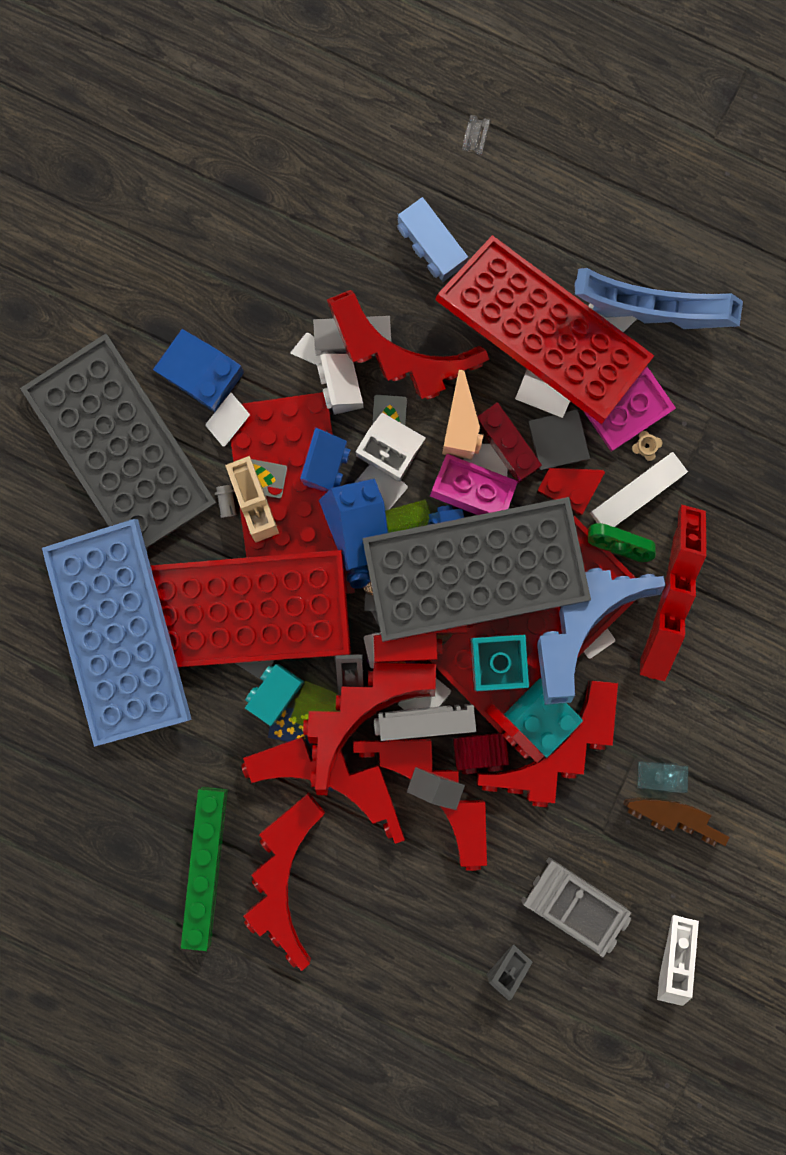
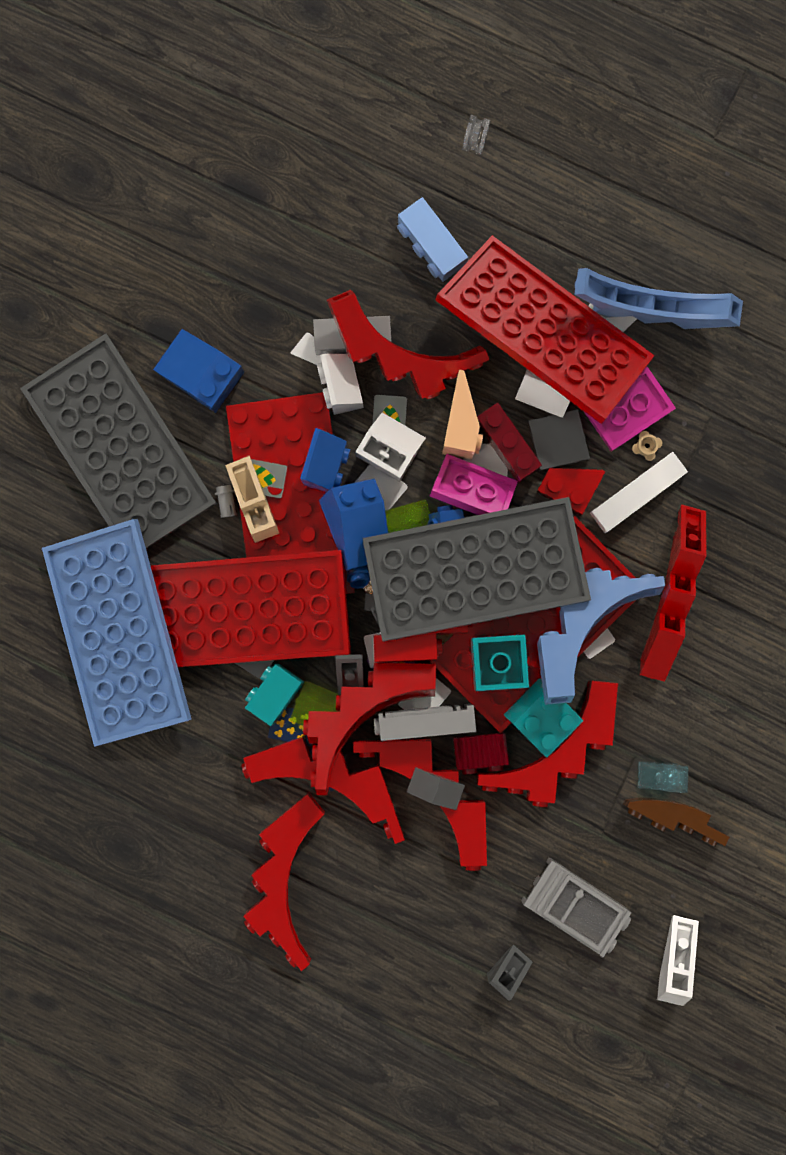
(204, 868): green brick -> none
(227, 419): white sticker -> none
(515, 736): red wing -> none
(621, 542): green beam -> none

